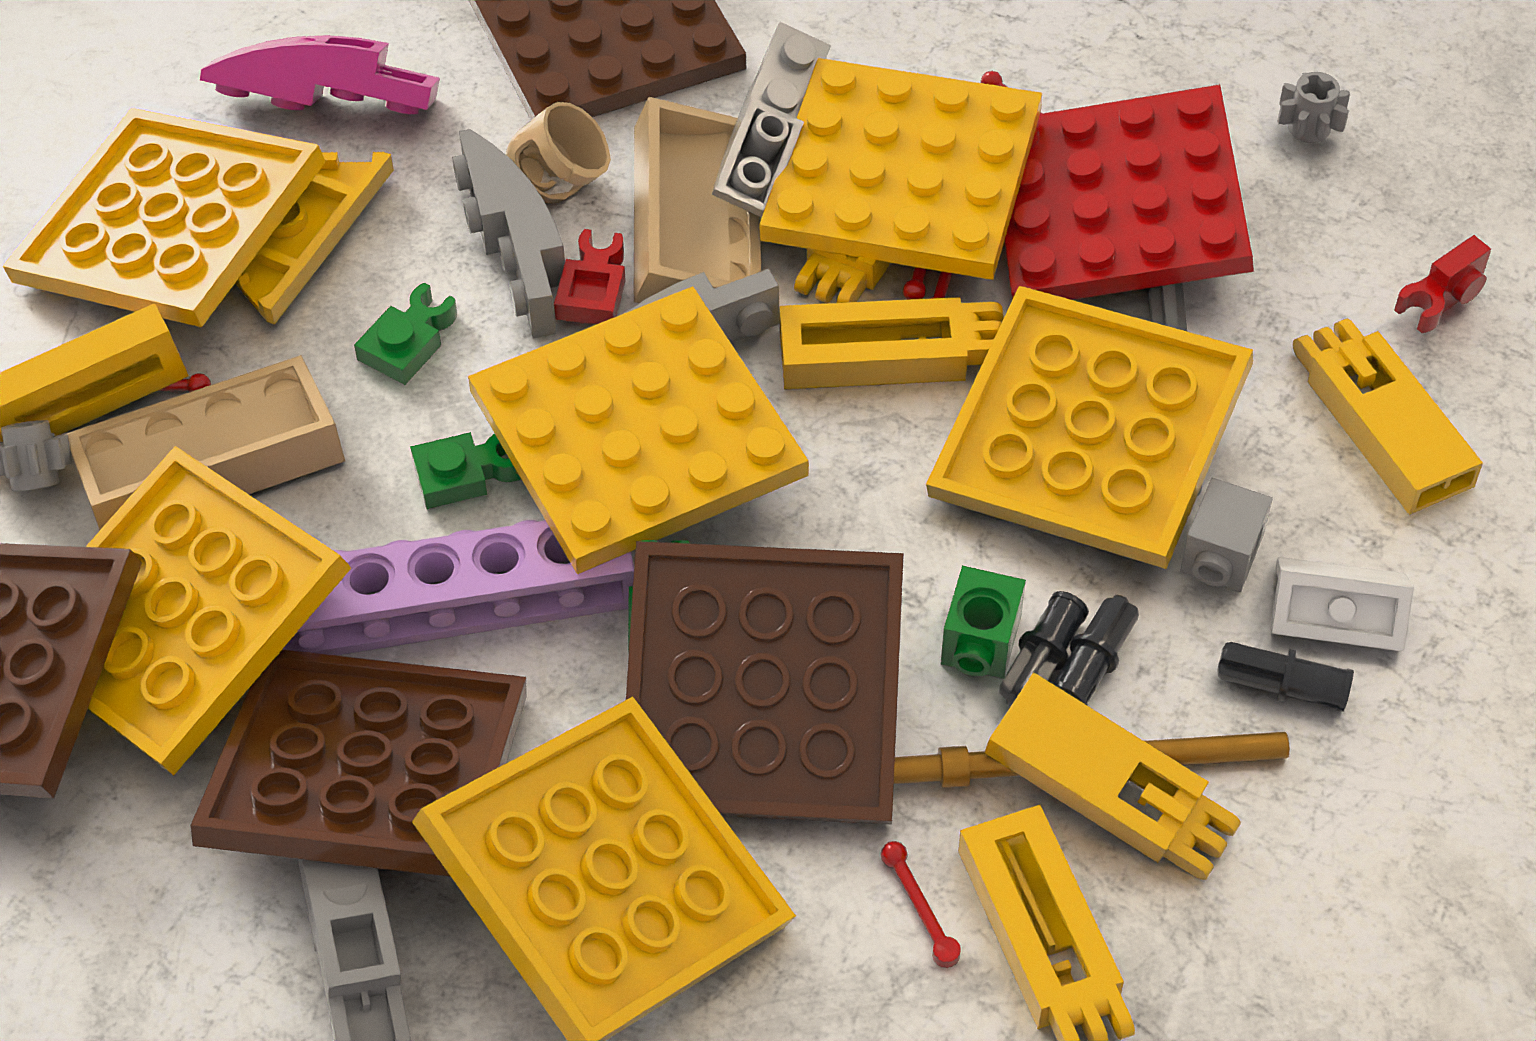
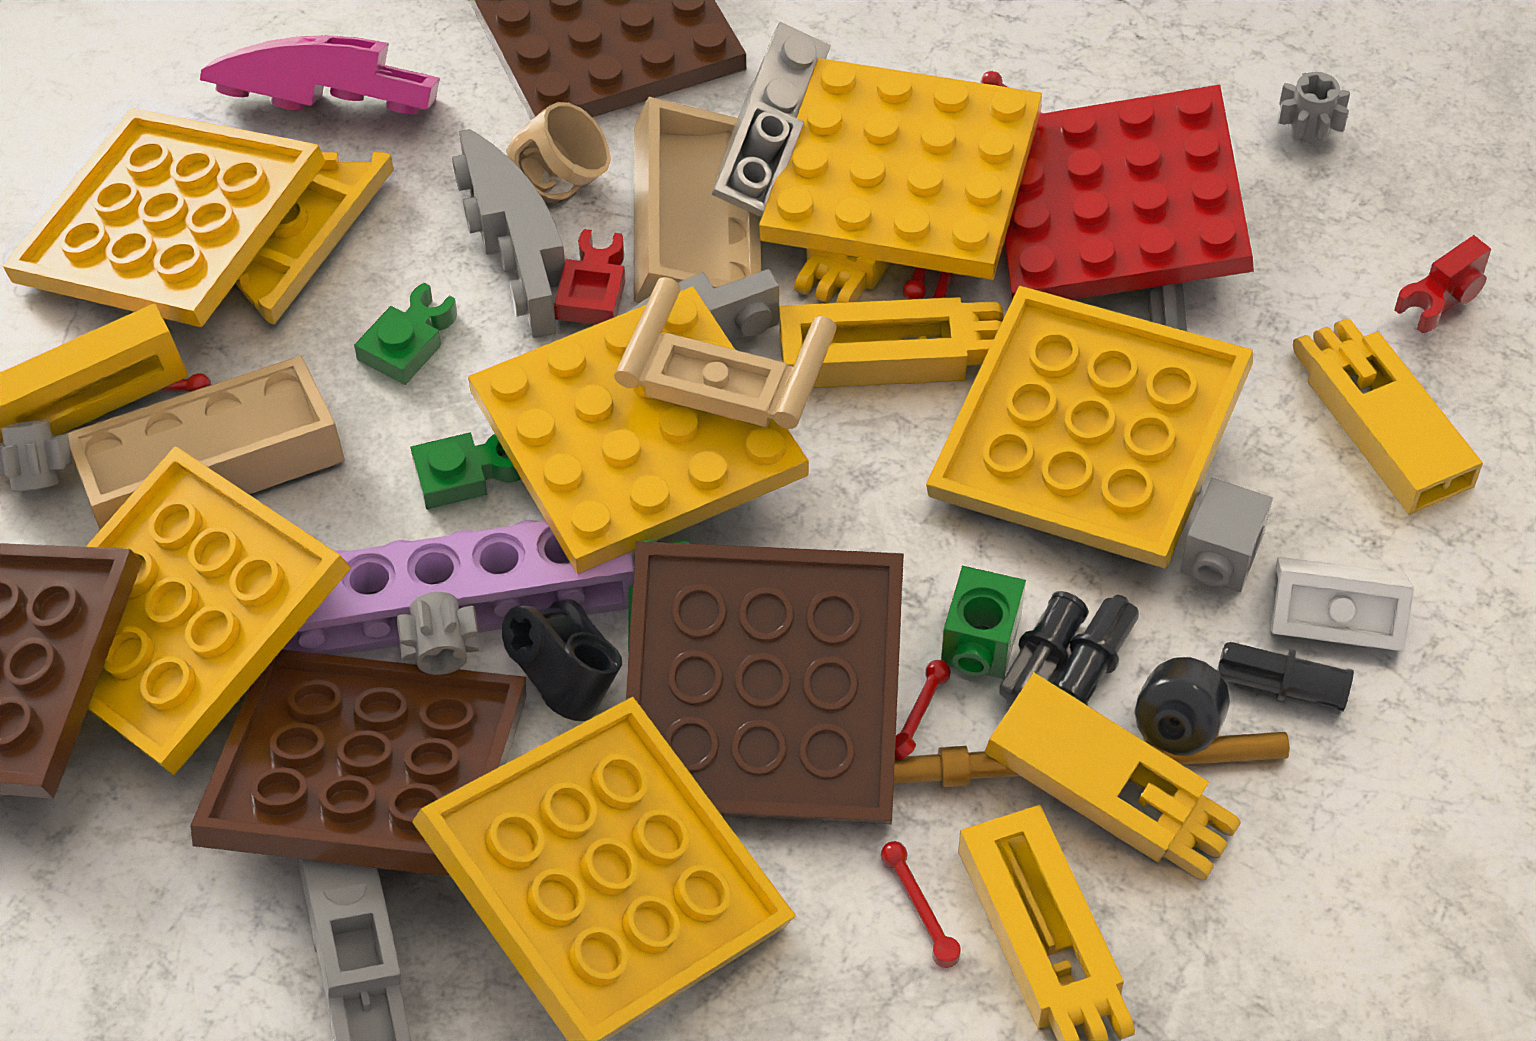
(438, 633): none -> light grey gear
(562, 656): none -> black piece
(716, 376): none -> tan plate
(937, 674): none -> red hinge
(1185, 700): none -> black head

